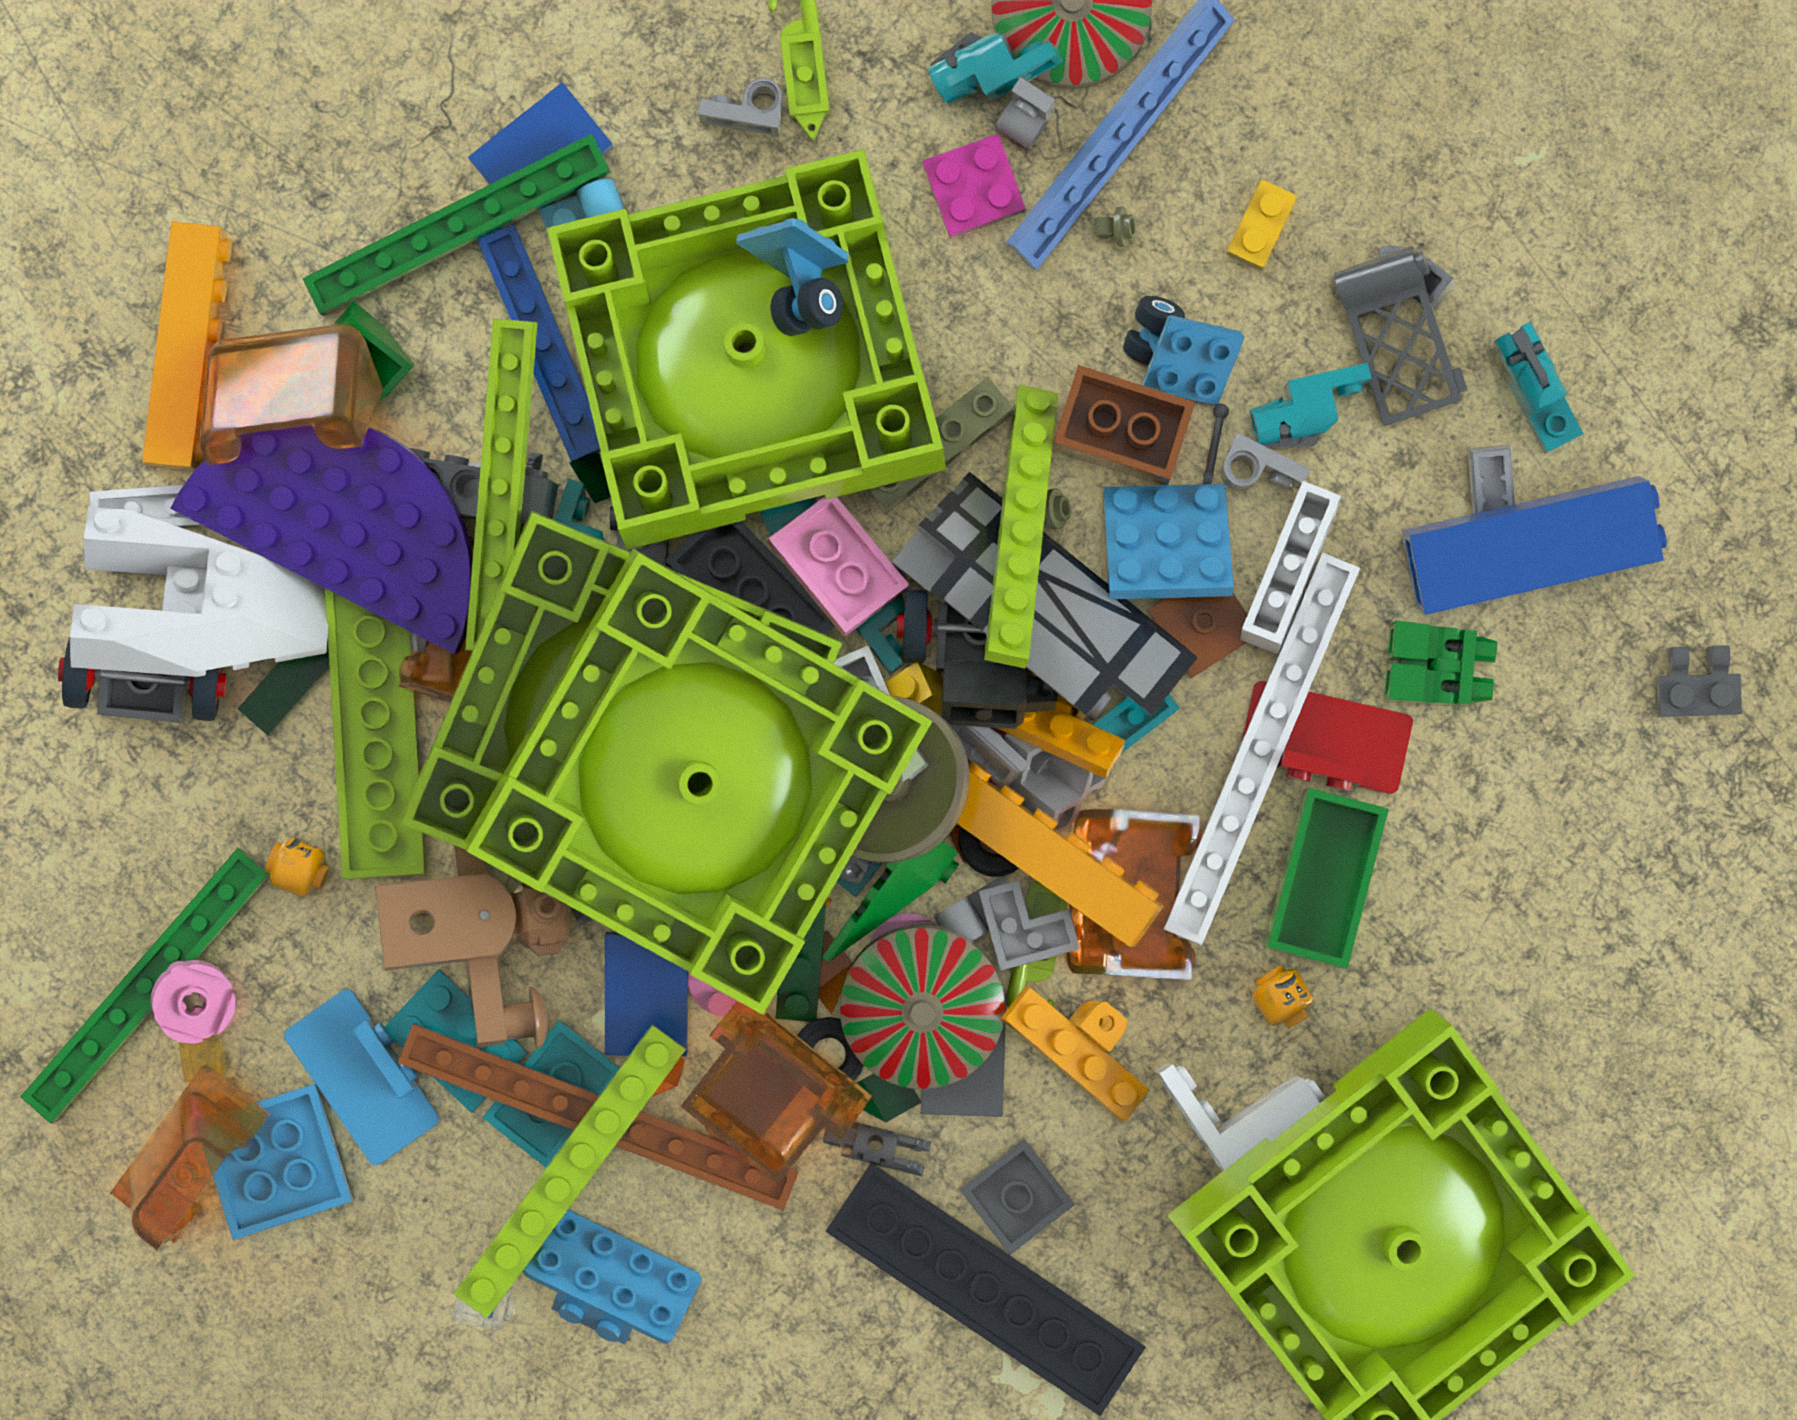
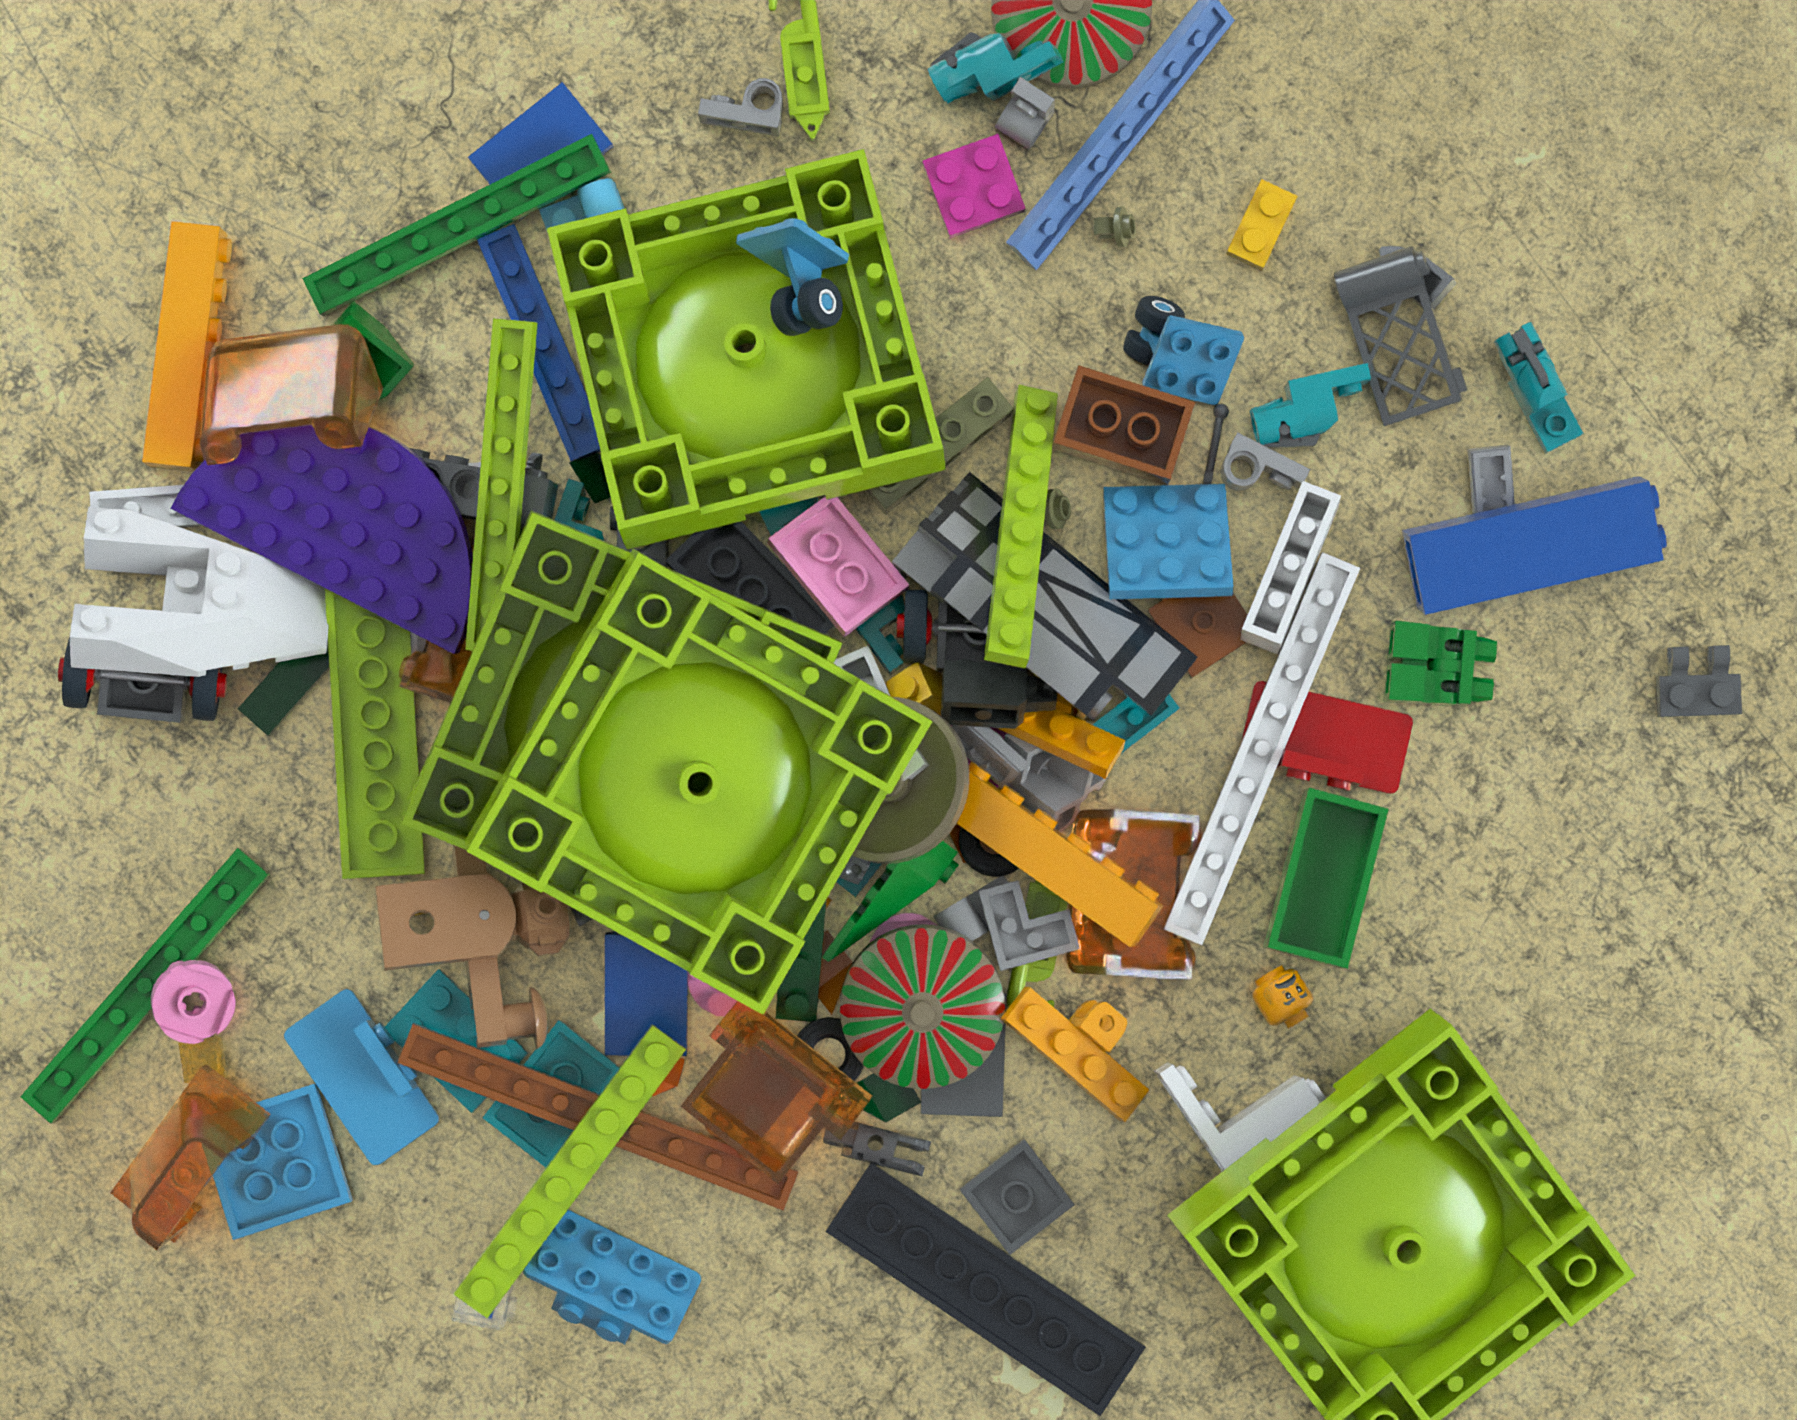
(297, 867): light orange head -> none

